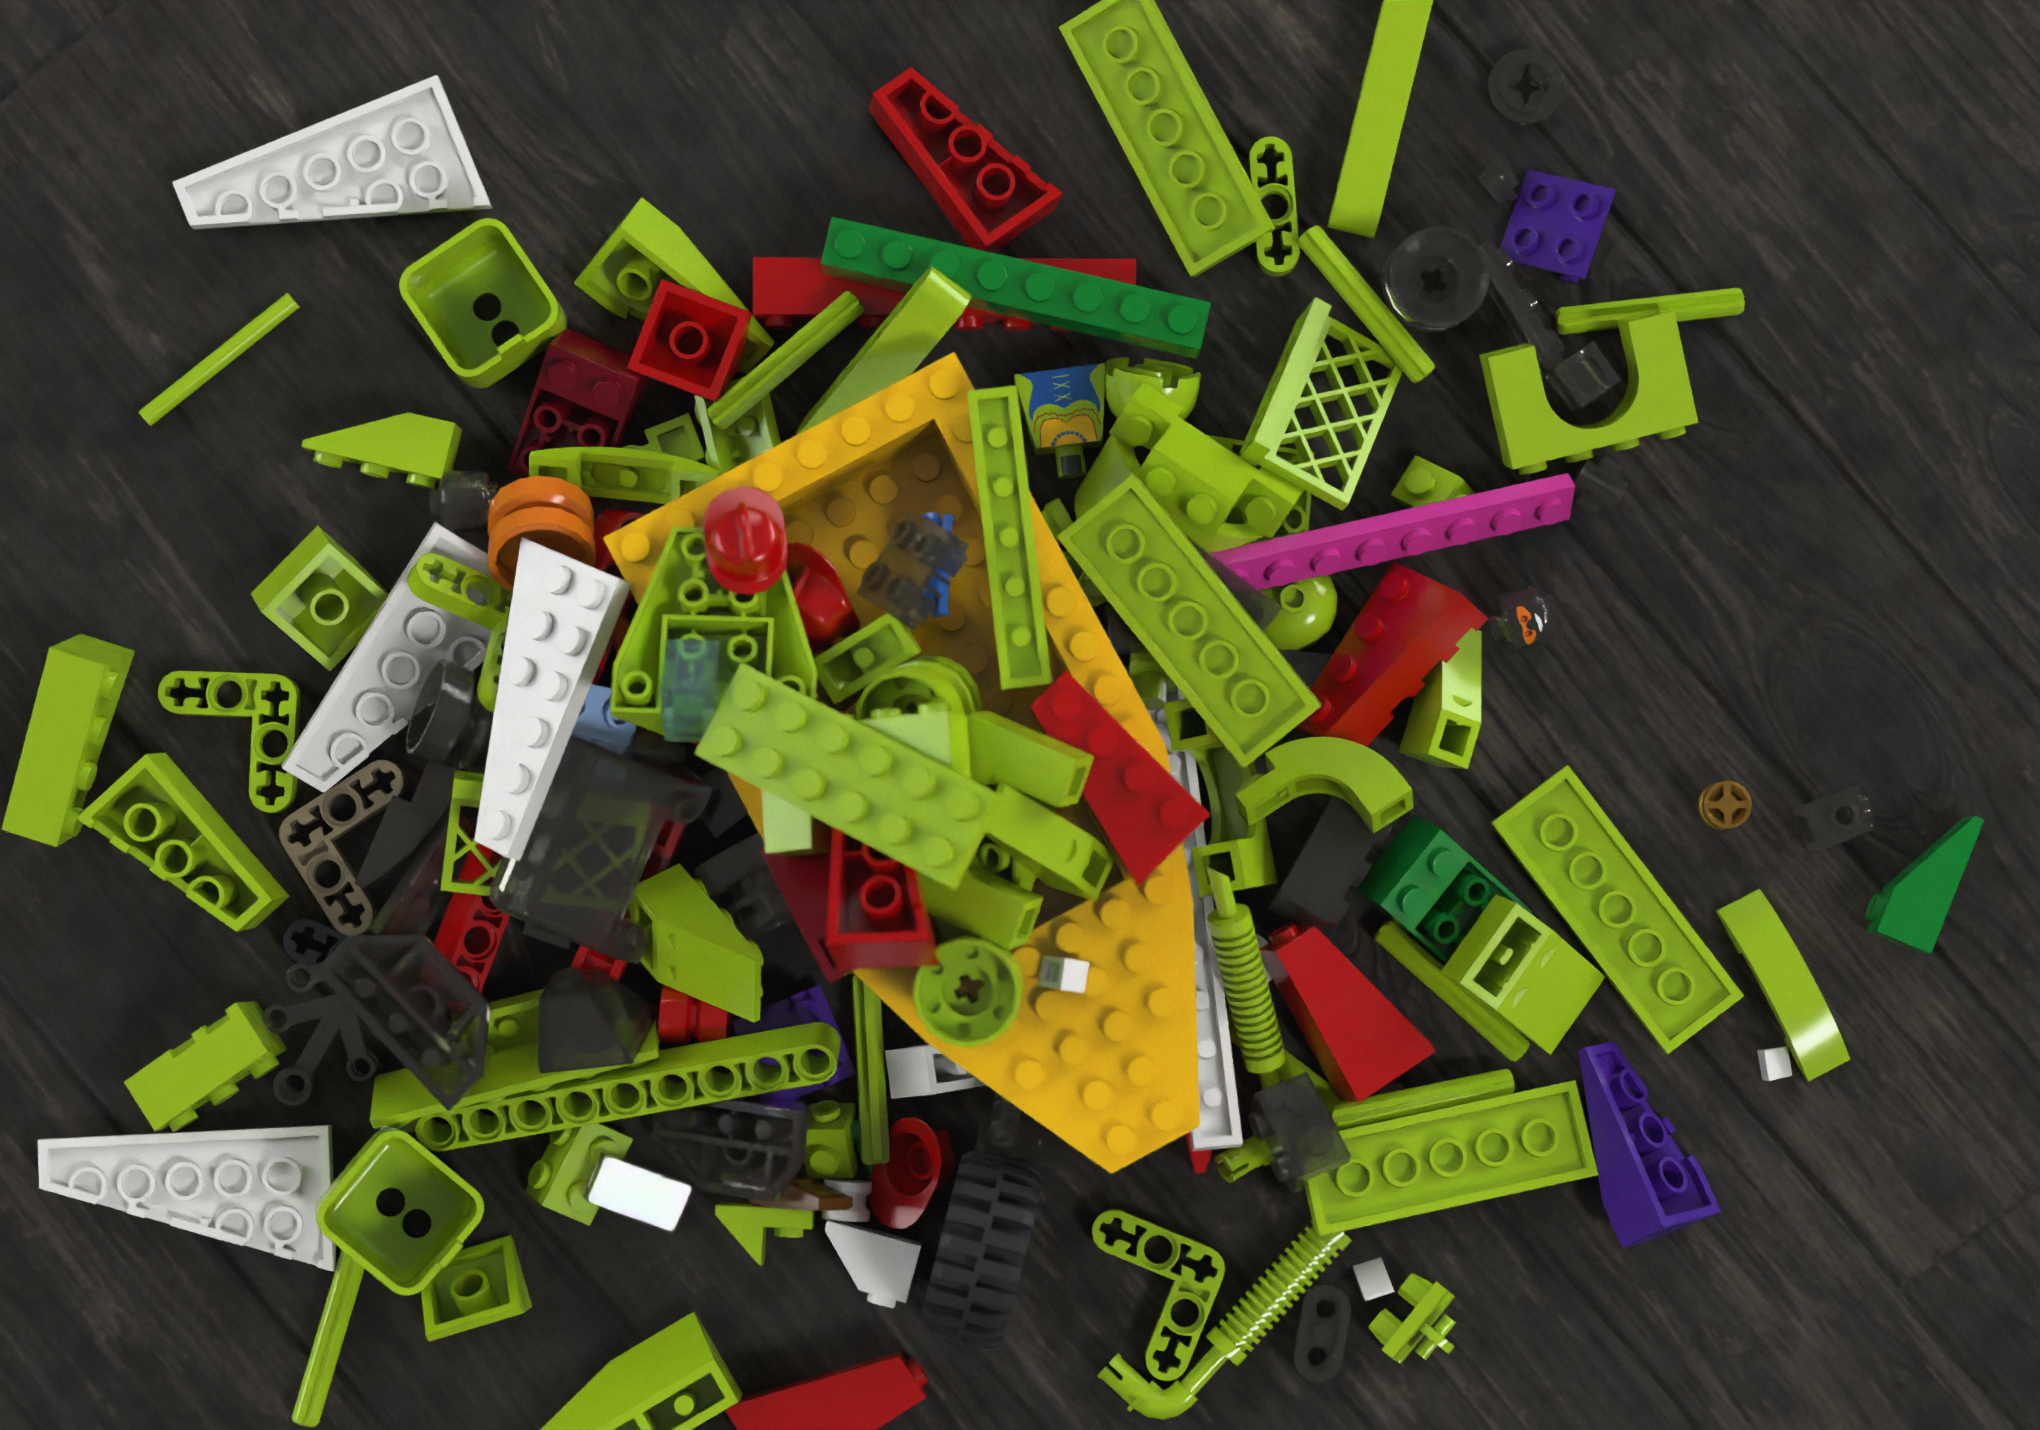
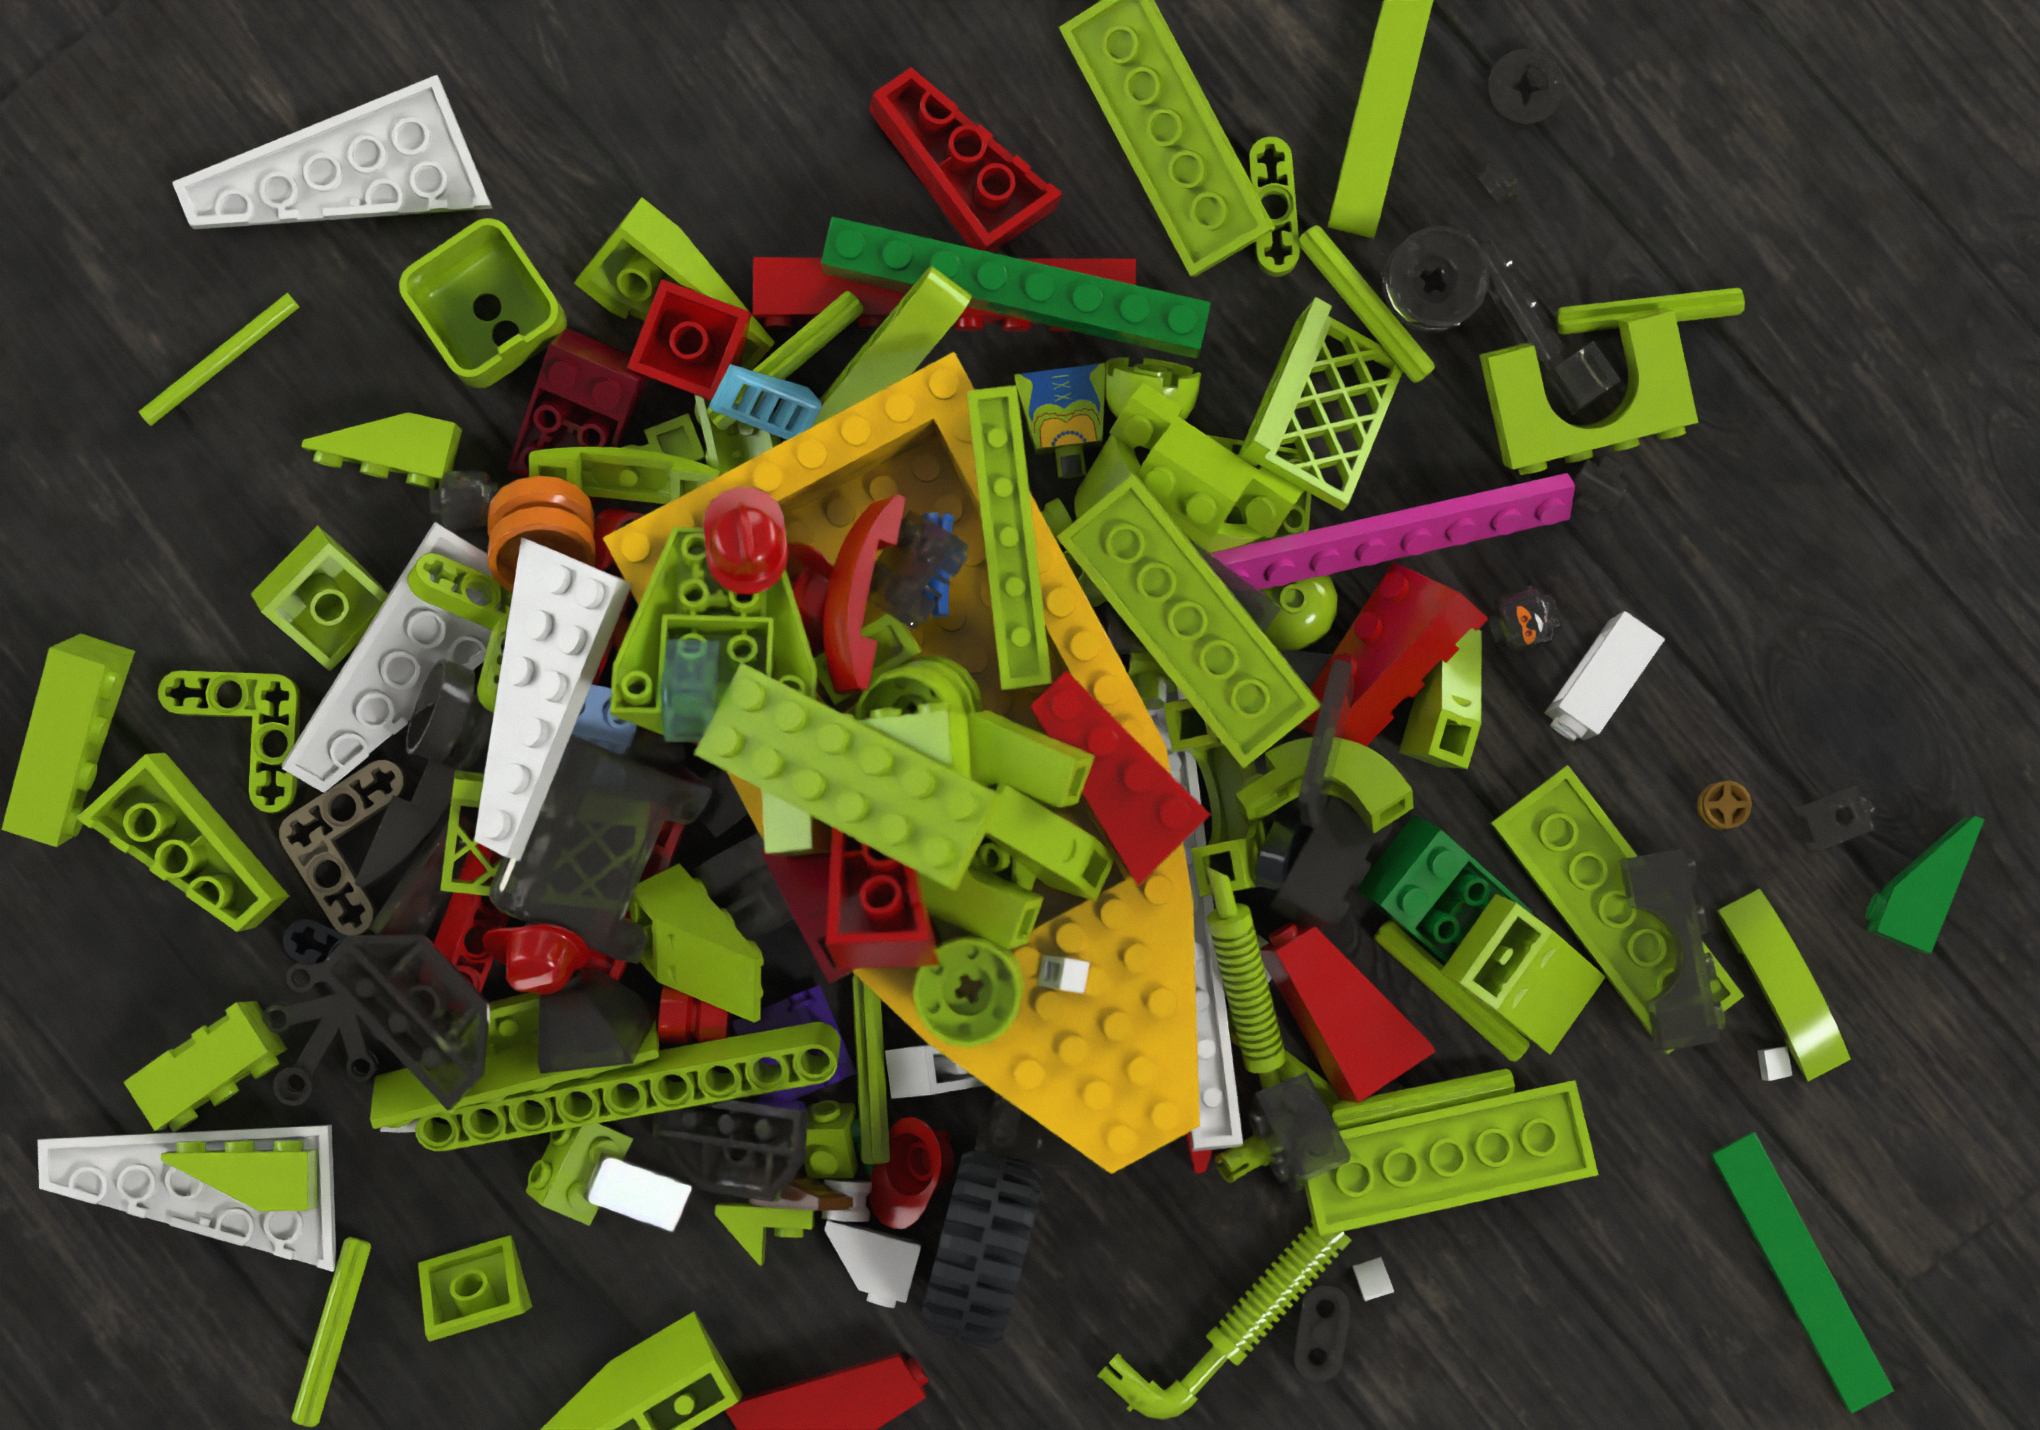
(258, 1178): none -> lime slope
(378, 1242): lime piece -> none
(537, 955): none -> red piece
(793, 415): none -> medium azure slope
(846, 652): none -> red slope
(1182, 1287): lime beam -> none
(1279, 849): none -> black beam
(1326, 743): none -> clear smoke tile
(1401, 1337): lime hips -> none
(1427, 484): lime bracket -> none
(1557, 224): dark purple hinge -> none
(1603, 677): none -> white window
(1640, 1169): dark purple wedge -> none
(1685, 1007): none -> clear smoke arch
(1801, 1272): none -> green tile

